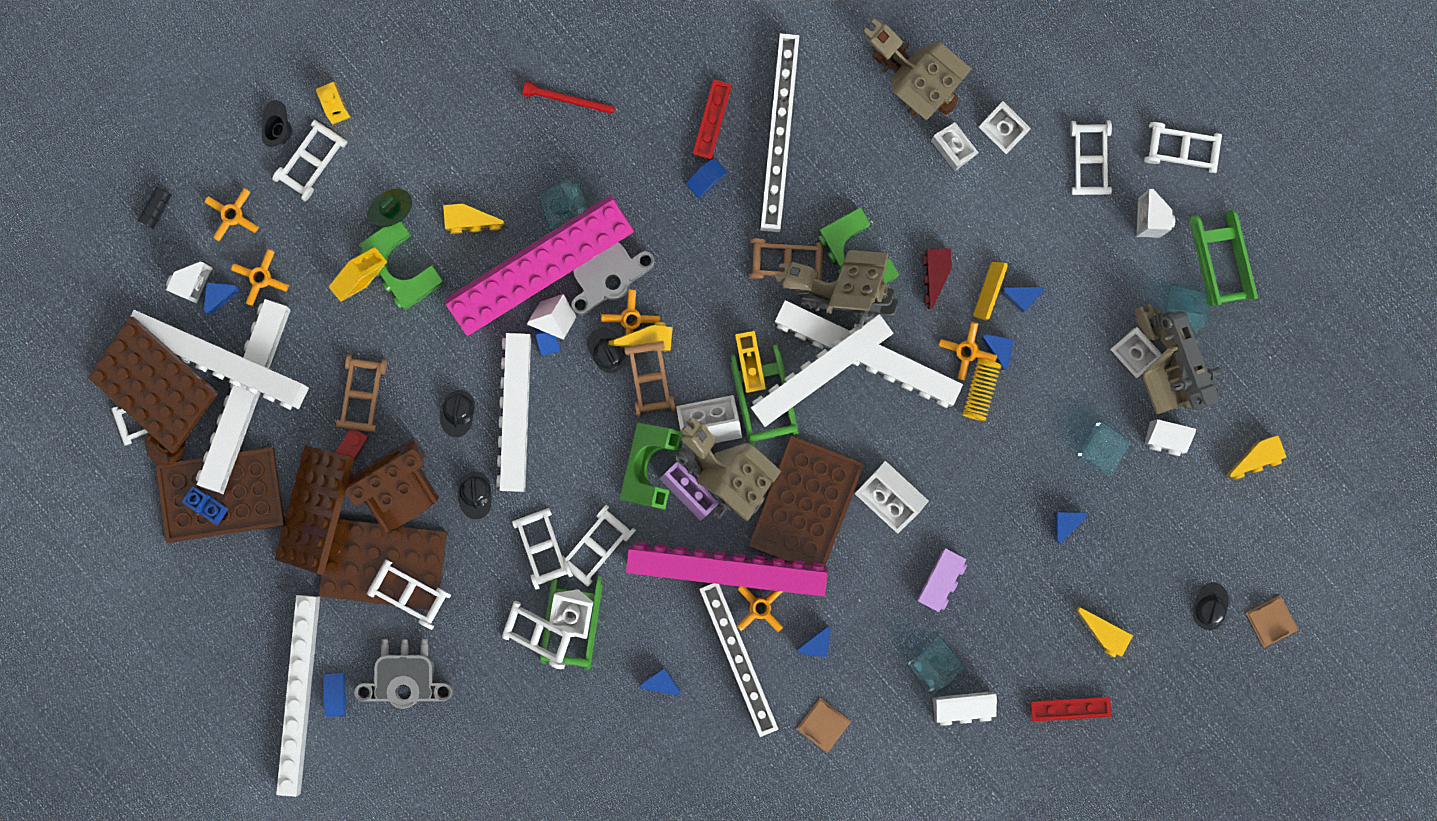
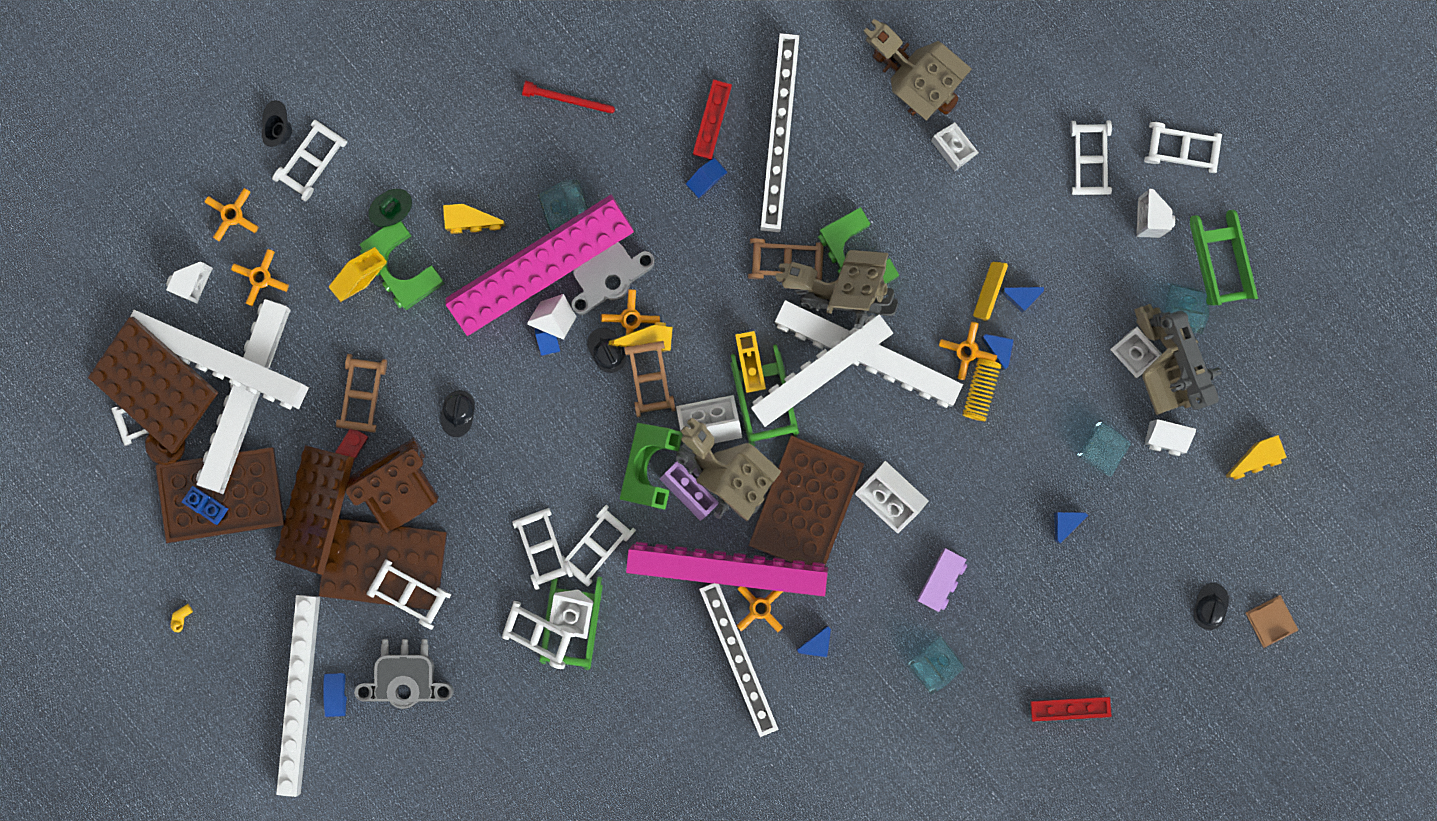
(154, 207): black axle -> none
(178, 617): none -> yellow arm
(218, 295): blue slope -> none
(332, 102): yellow torso -> none
(475, 495): black piece -> none
(515, 412): white brick -> none
(662, 683): blue slope -> none
(823, 725): medium nougat piece -> none
(938, 267): dark red slope -> none
(964, 707): white slope -> none
(1004, 127): white slope -> none
(1108, 636): yellow slope -> none

